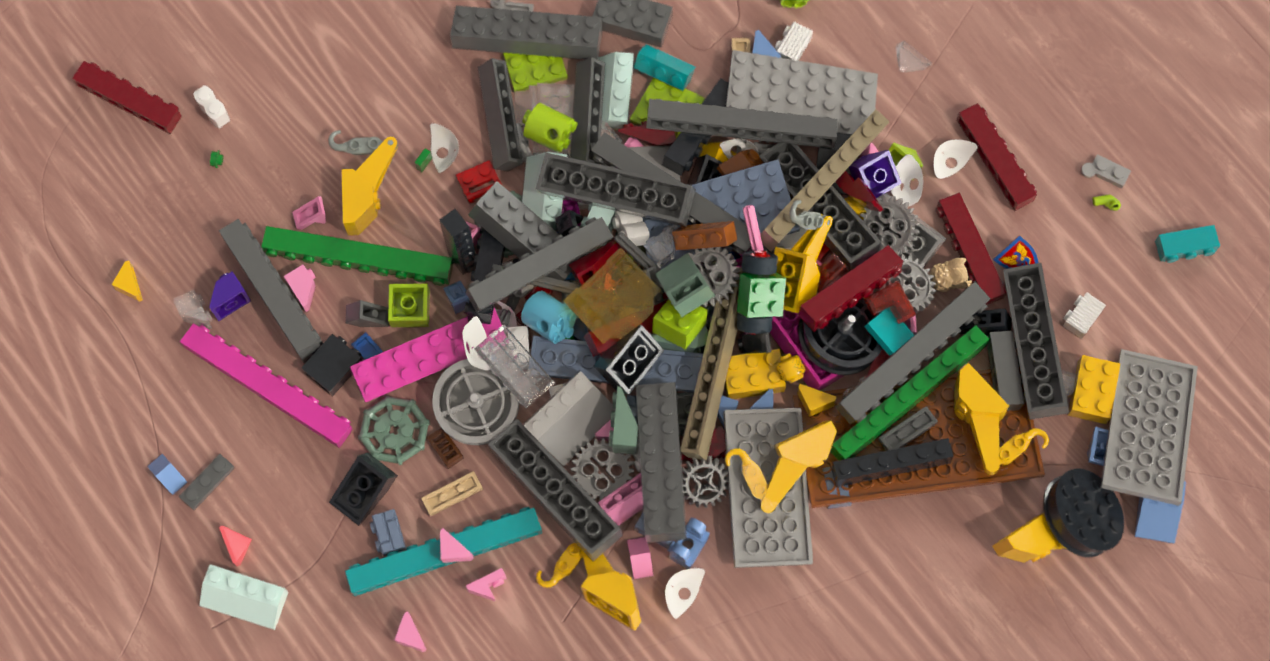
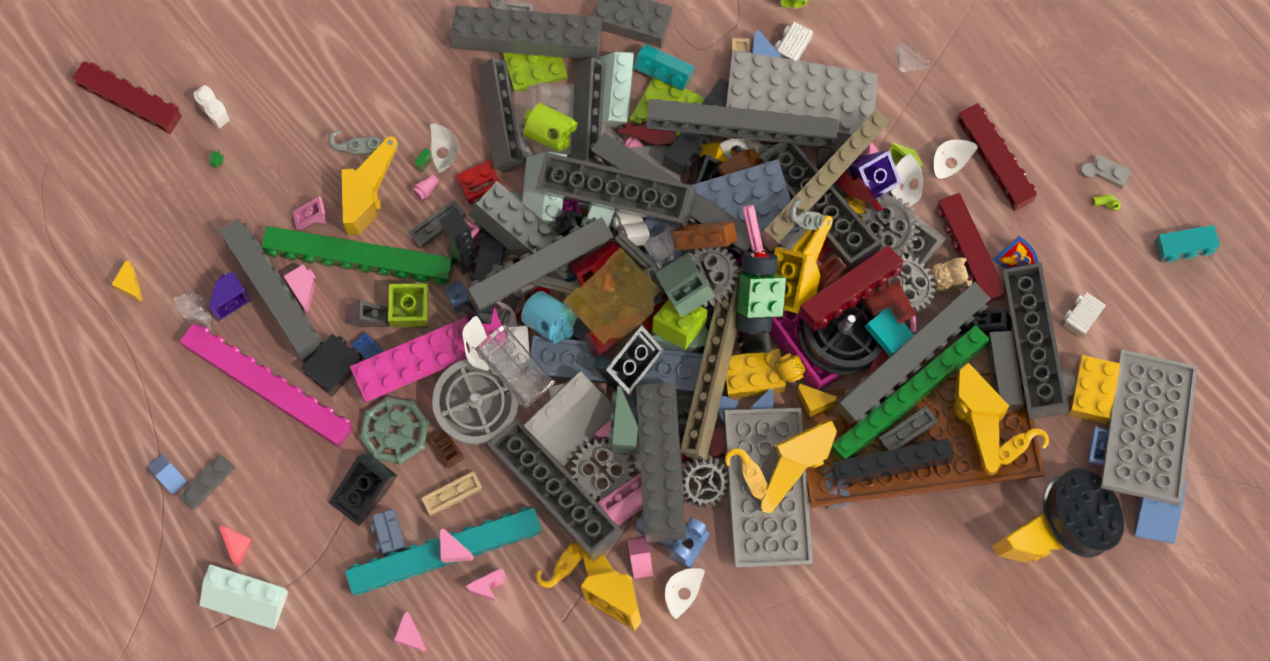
(424, 188): none -> bright pink cone
(431, 226): none -> dark grey plate

